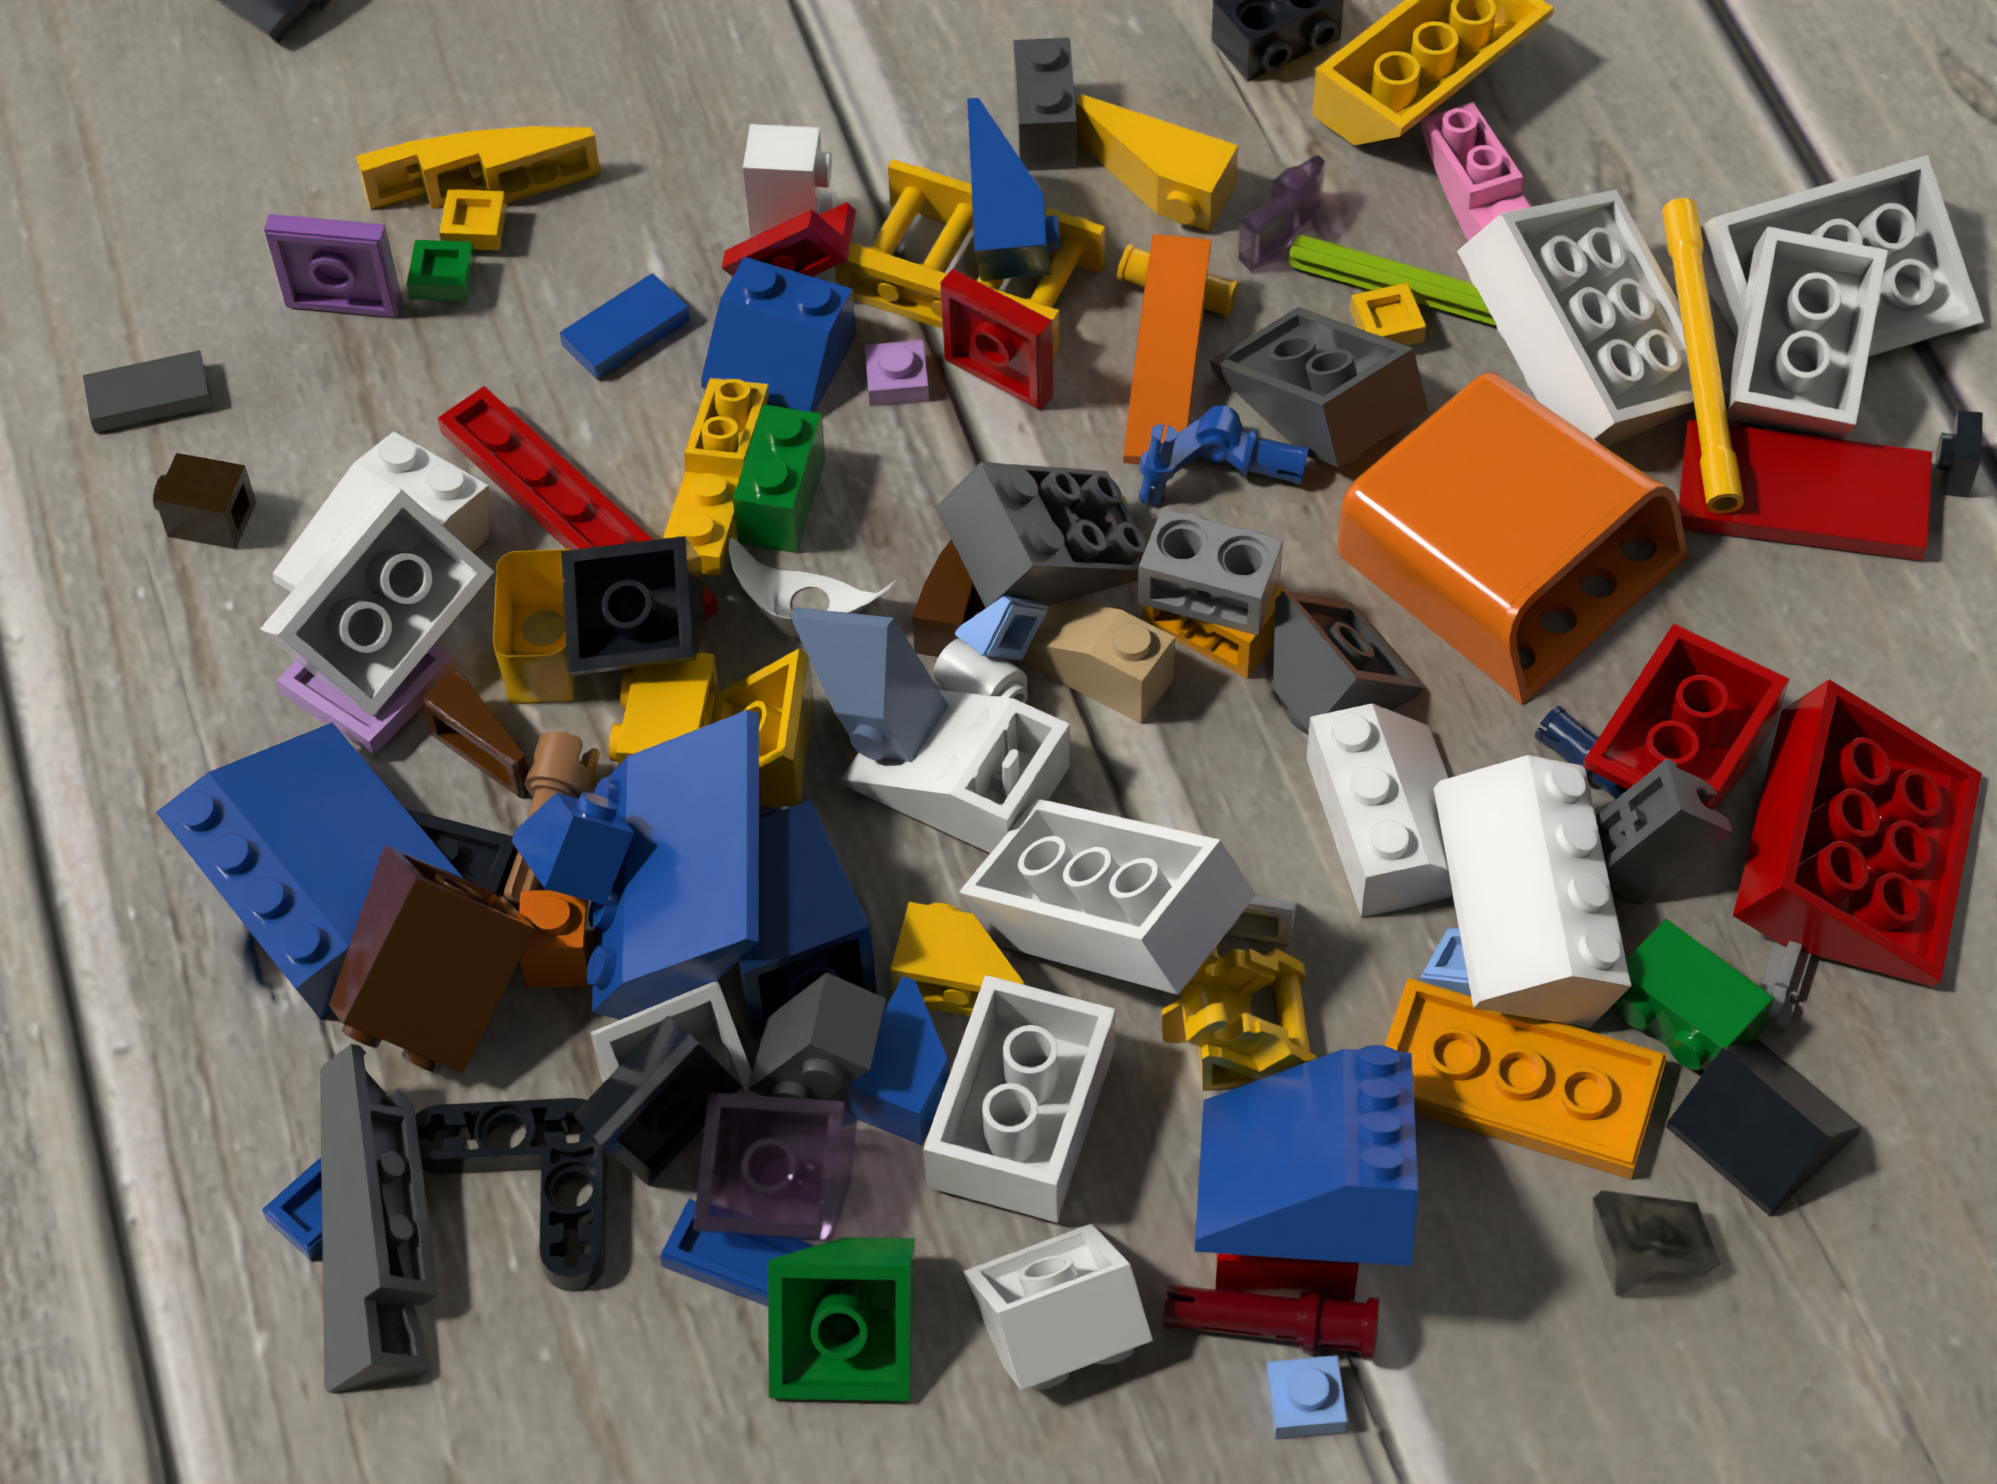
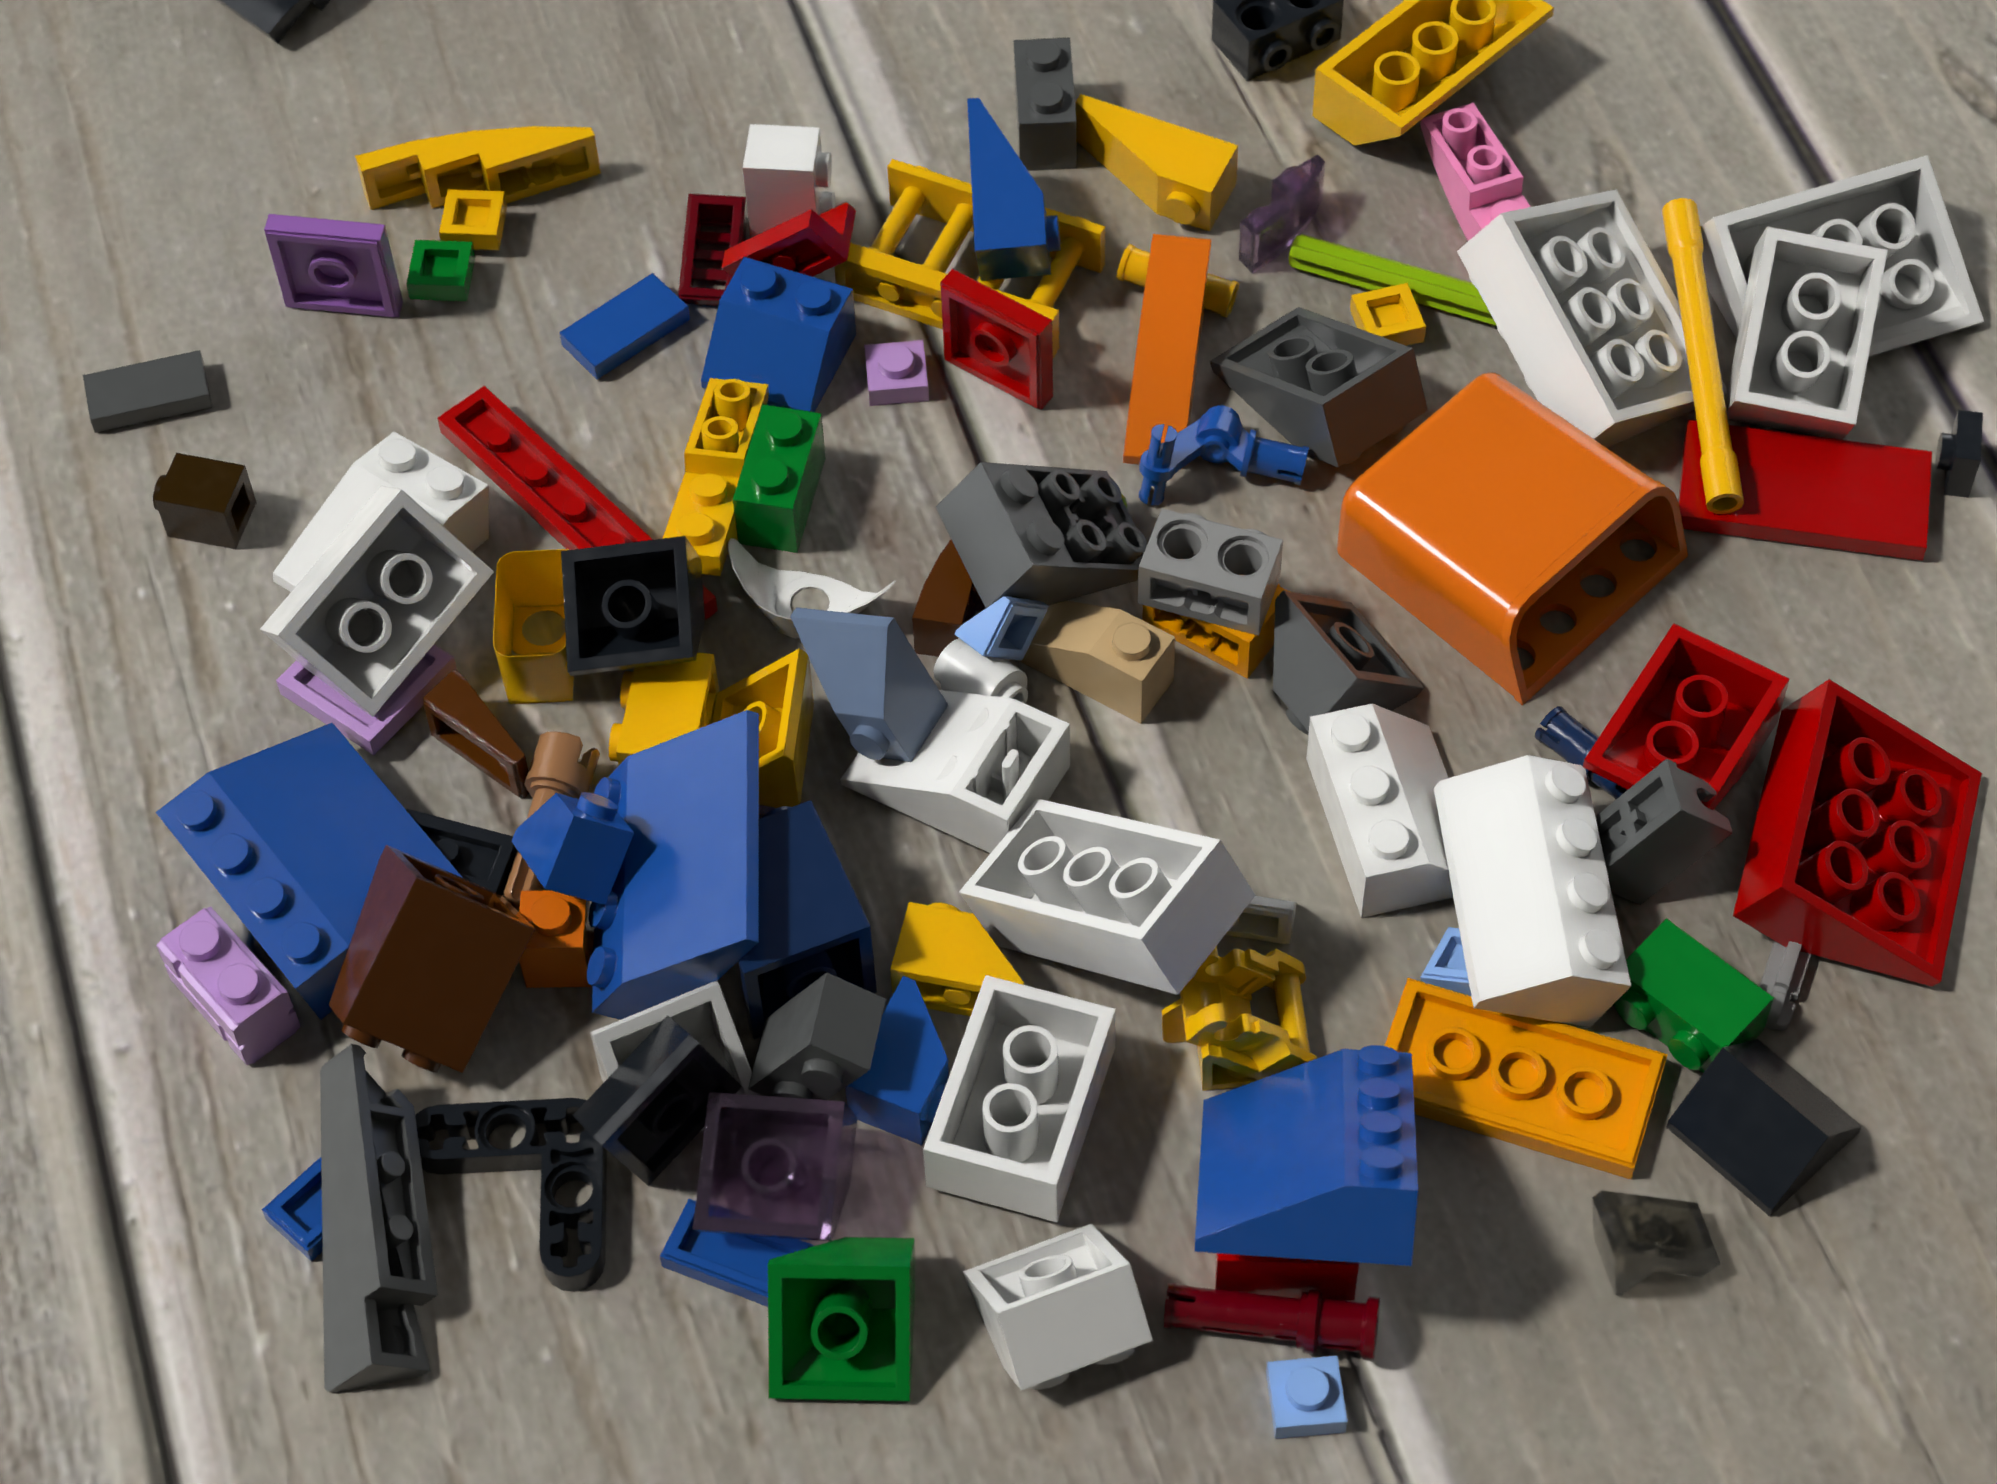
(228, 985): none -> lavender brick
(709, 211): none -> dark red slope

